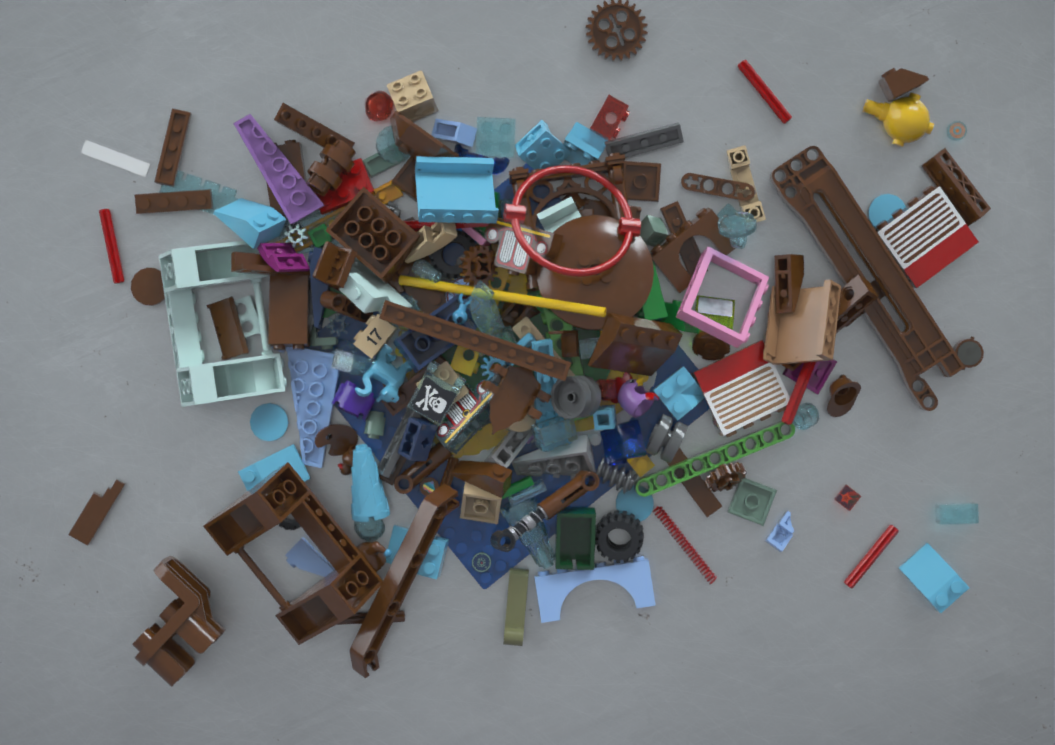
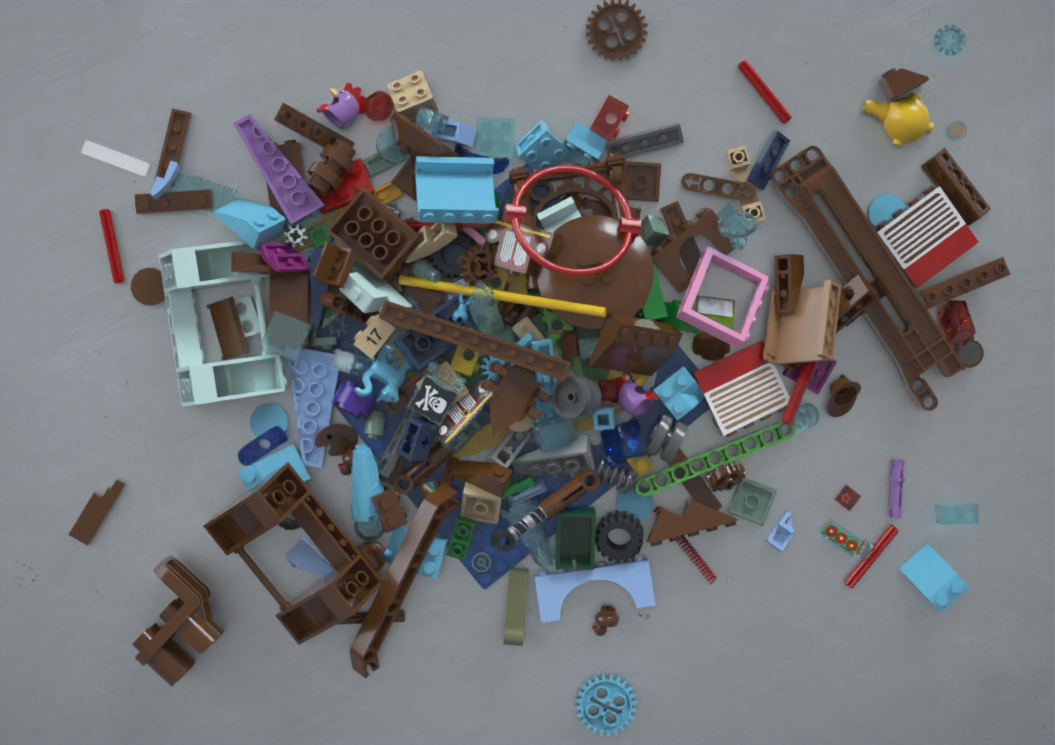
(162, 184): none -> light blue slope
(253, 451): none -> clear blue piece
(285, 336): none -> clear light blue tile
(344, 107): none -> medium lavender piece
(389, 509): none -> reddish brown bracket
(431, 120): none -> clear light blue brick
(461, 538): none -> green slope
(605, 618): none -> reddish brown animal
(614, 689): none -> medium azure gear
(694, 519): none -> reddish brown slope
(768, 159): none -> dark blue plate
(841, 537): none -> tile
(864, 549): none -> clear light blue tile
(896, 488): none -> medium lavender pin
(957, 35): none -> clear light blue gear
(957, 322): none -> clear red brick
(965, 282): none -> reddish brown slope

